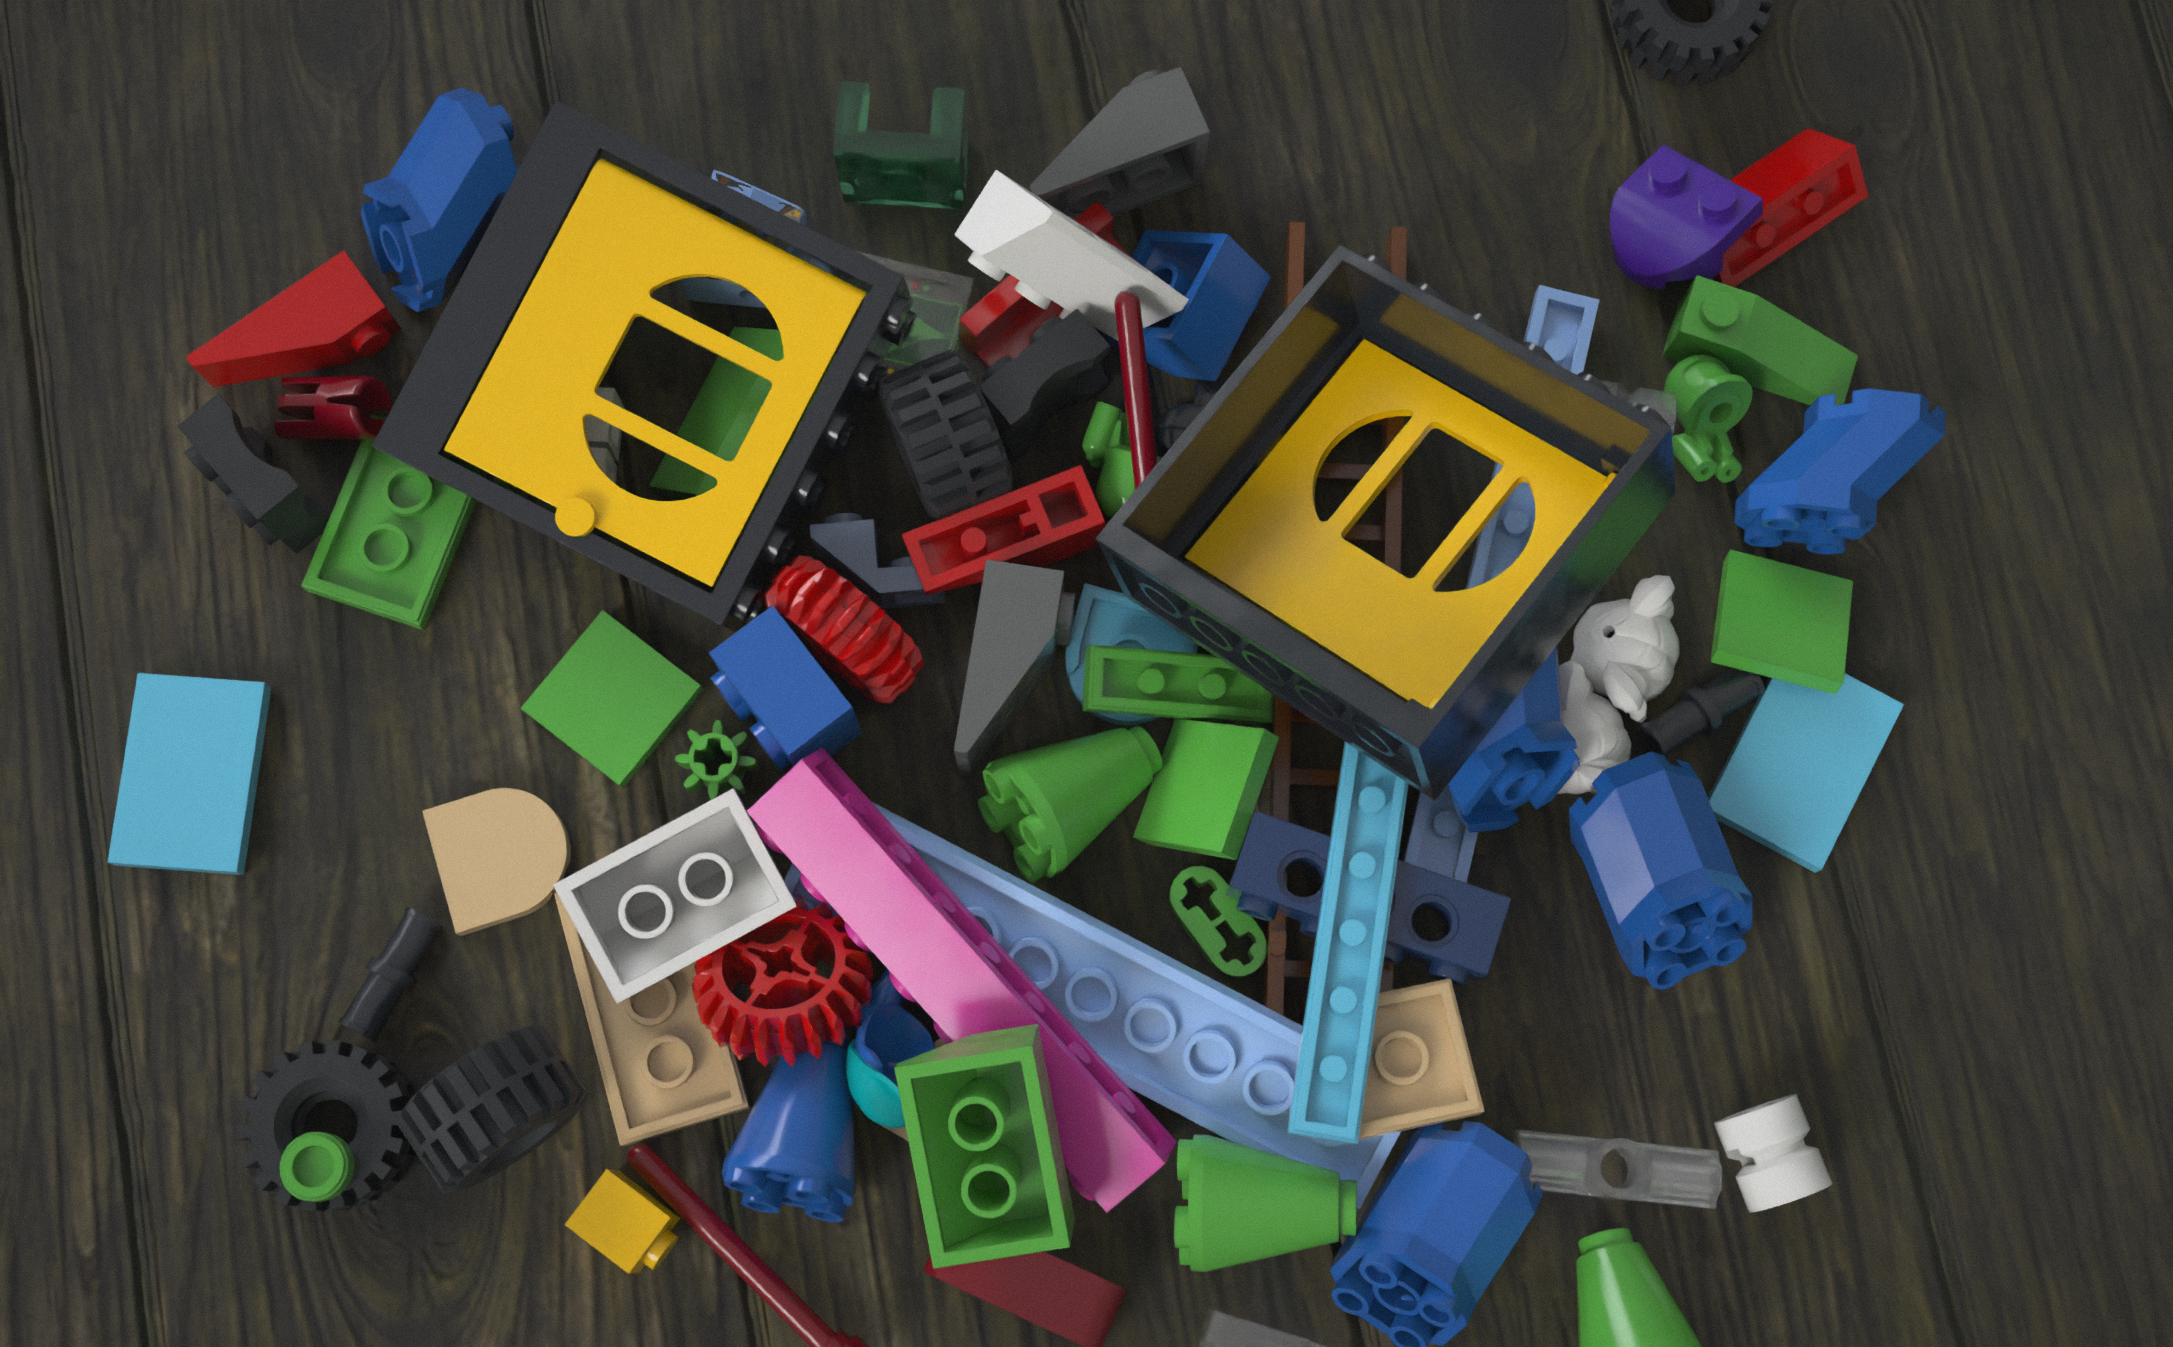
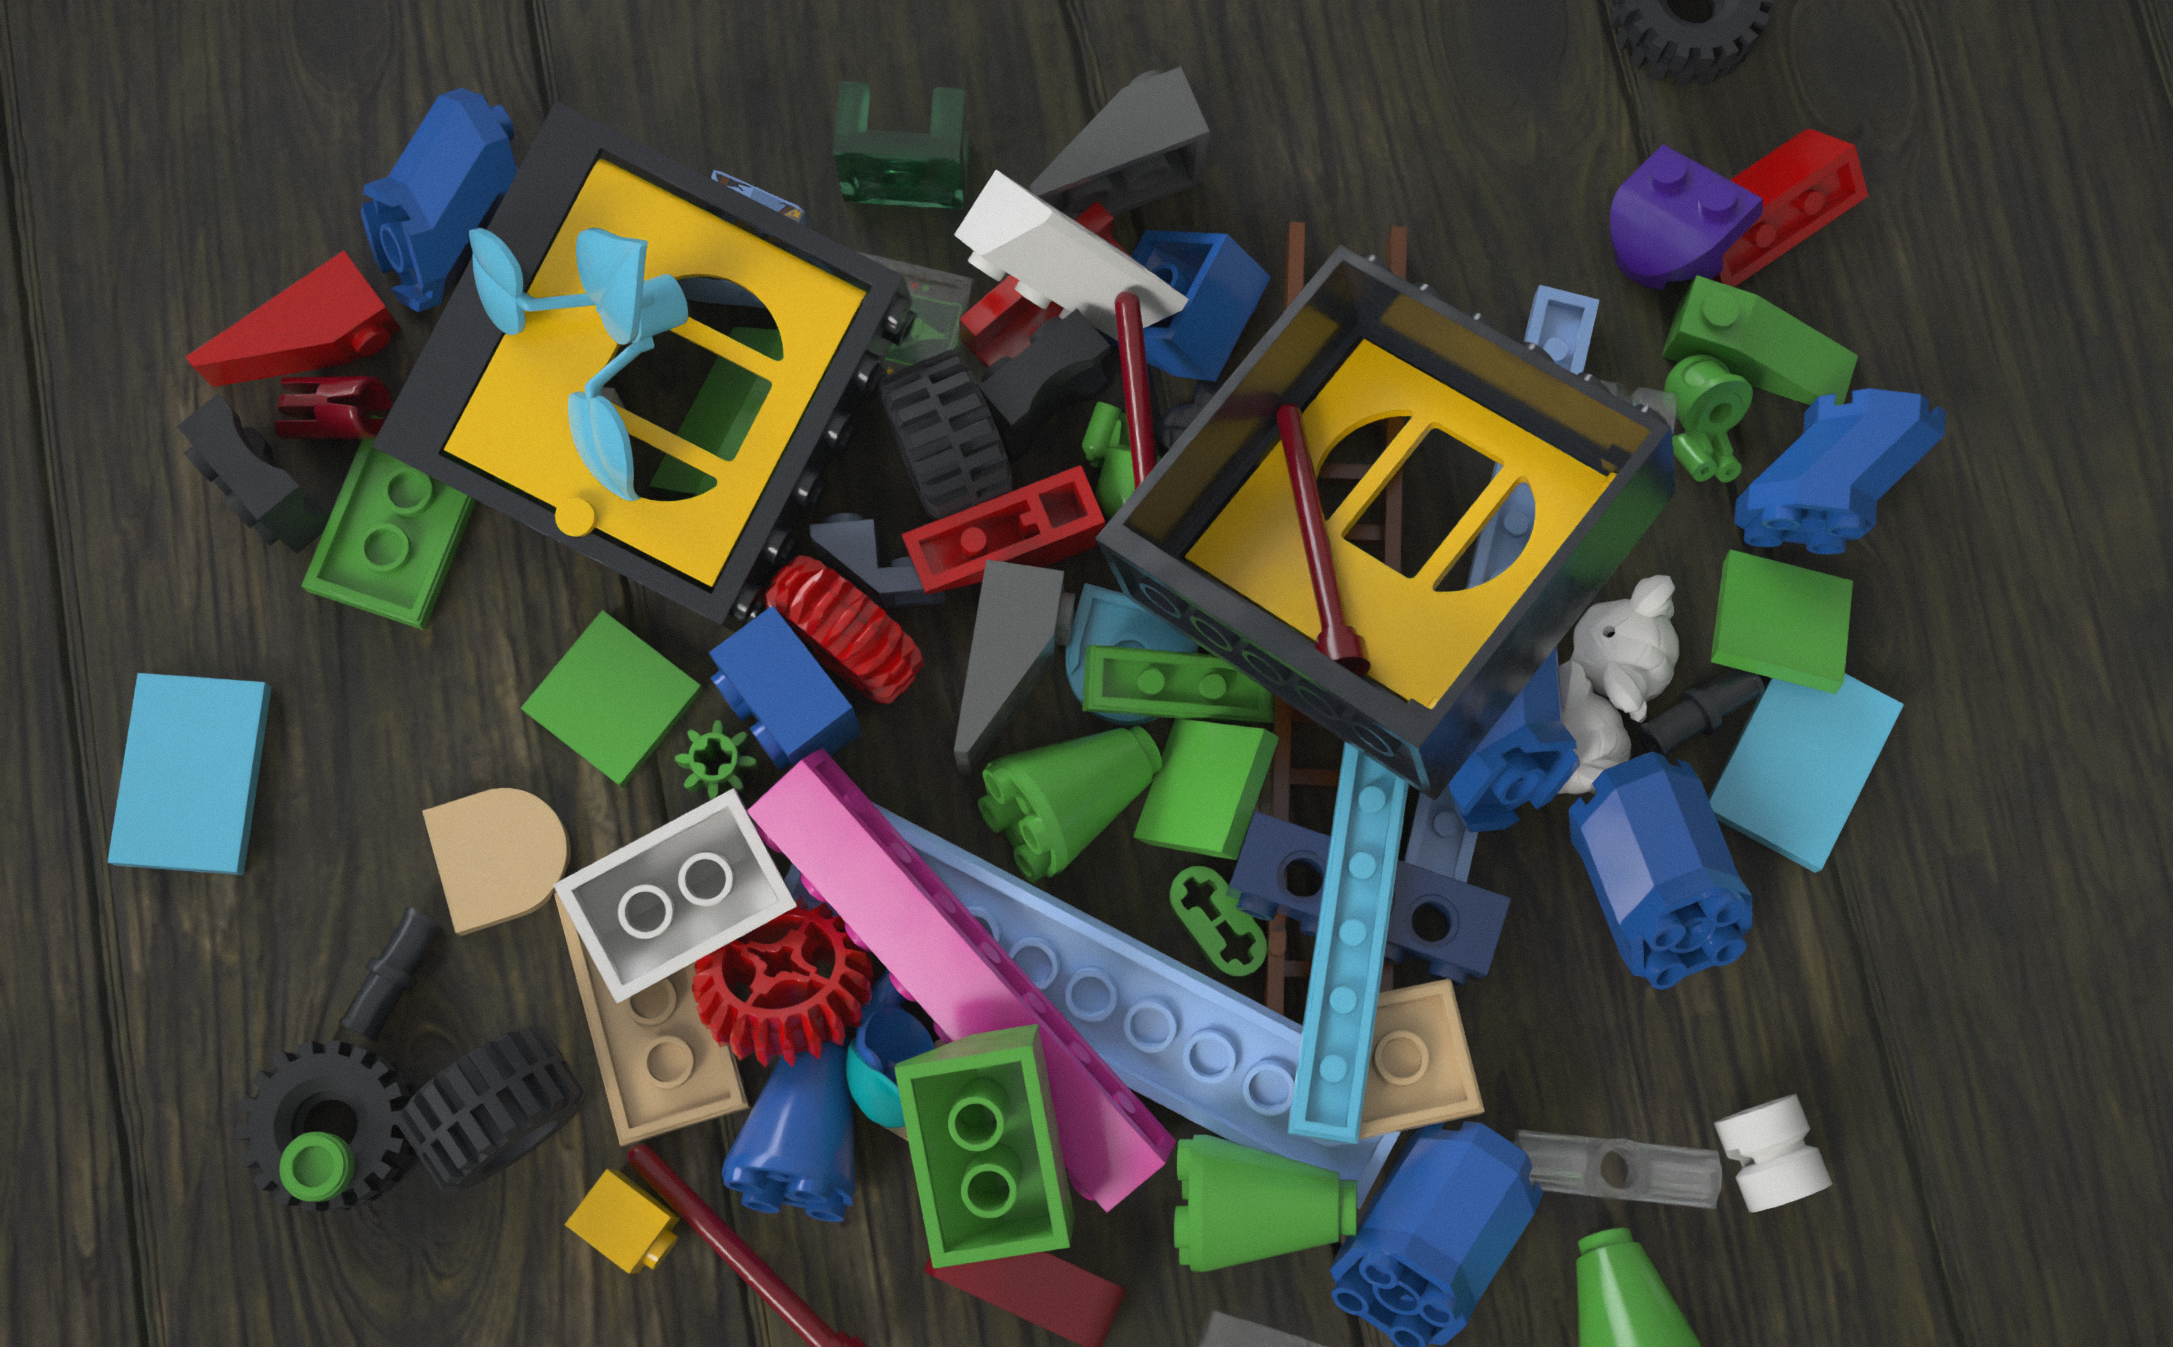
(629, 309): none -> medium azure plant
(1337, 638): none -> dark red piece

